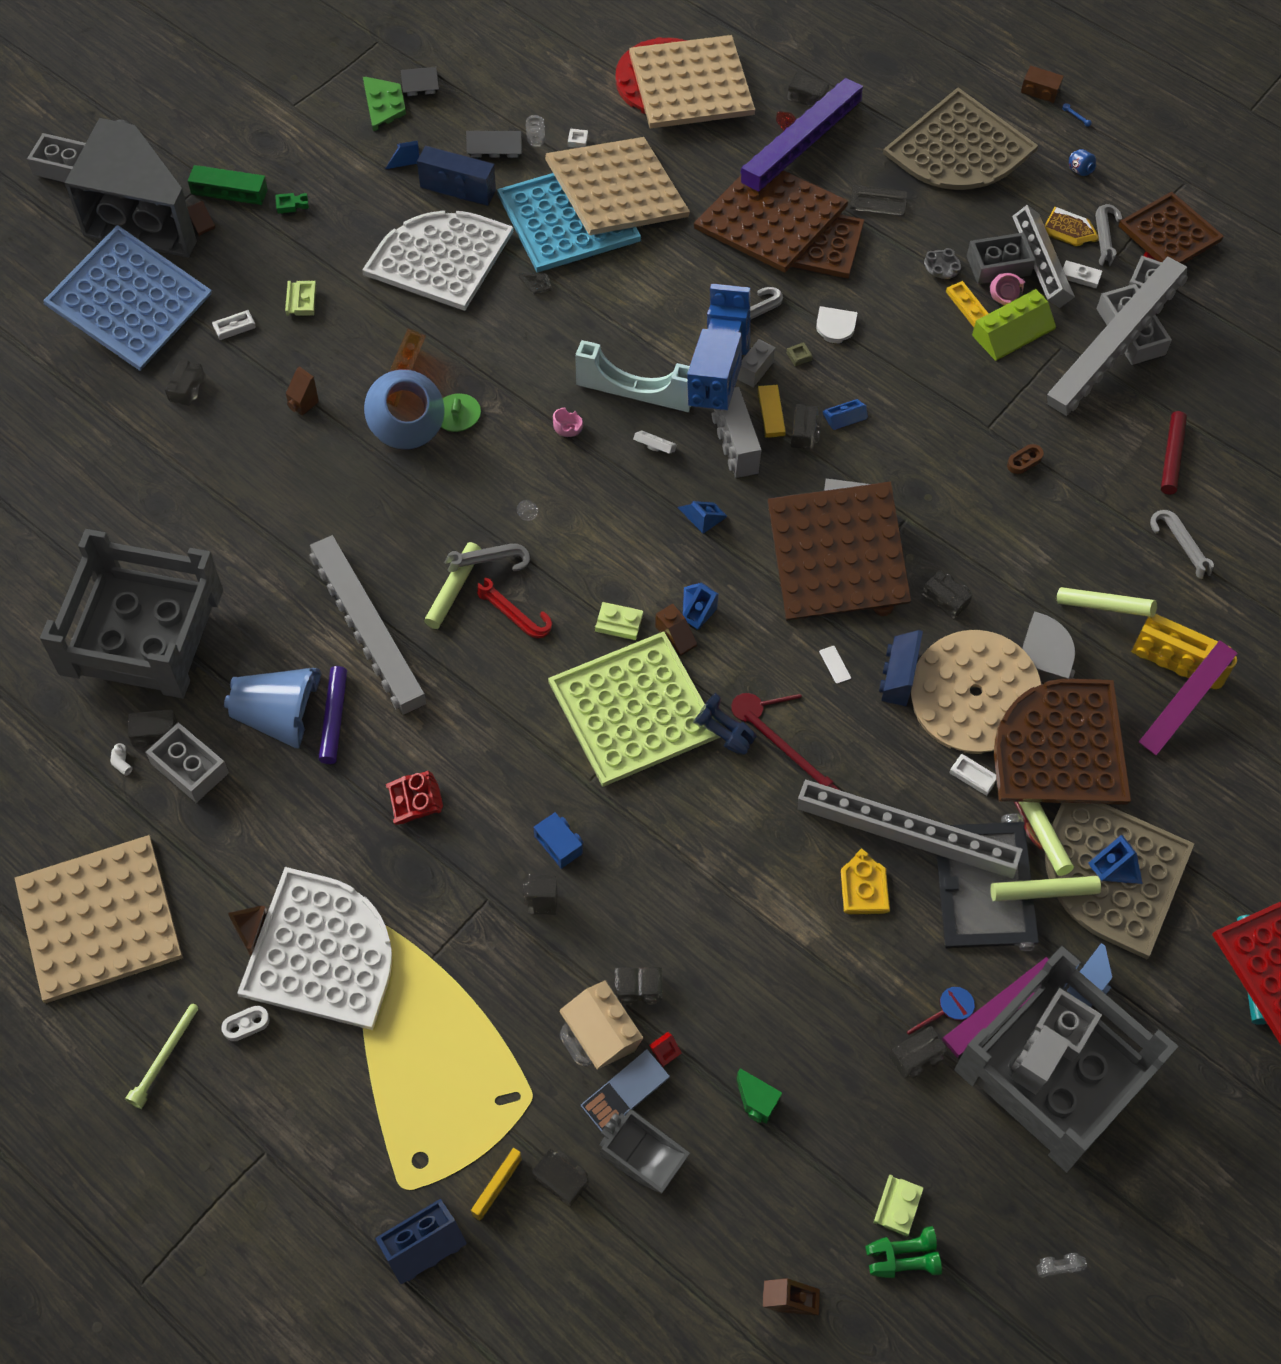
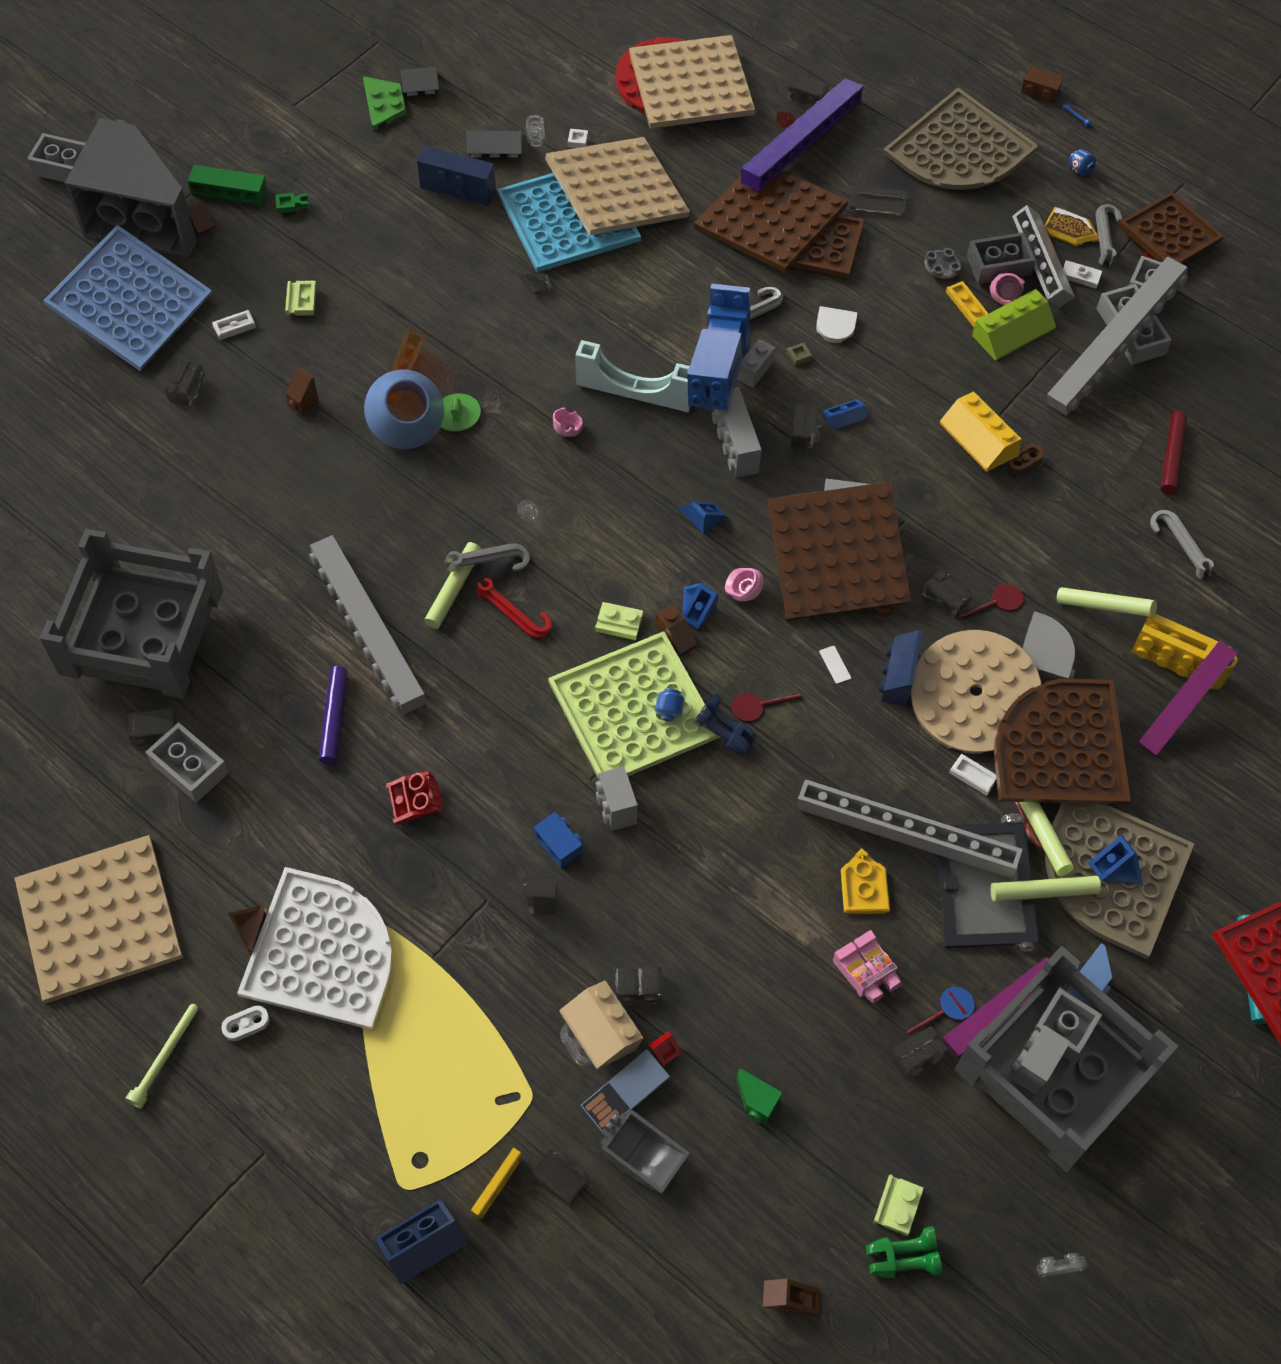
(118, 758): white arm -> none
(273, 702): medium blue cone -> none
(406, 154): blue slope -> none
(440, 255): white plate -> none
(616, 798): none -> light grey brick
(654, 443): white plate -> none
(669, 704): none -> blue head
(744, 584): none -> bright pink hat
(771, 411): yellow tile -> none
(788, 750): dark red bar -> none
(867, 967): none -> bright pink hips
(981, 432): none -> yellow slope
(1004, 597): none -> dark red piece

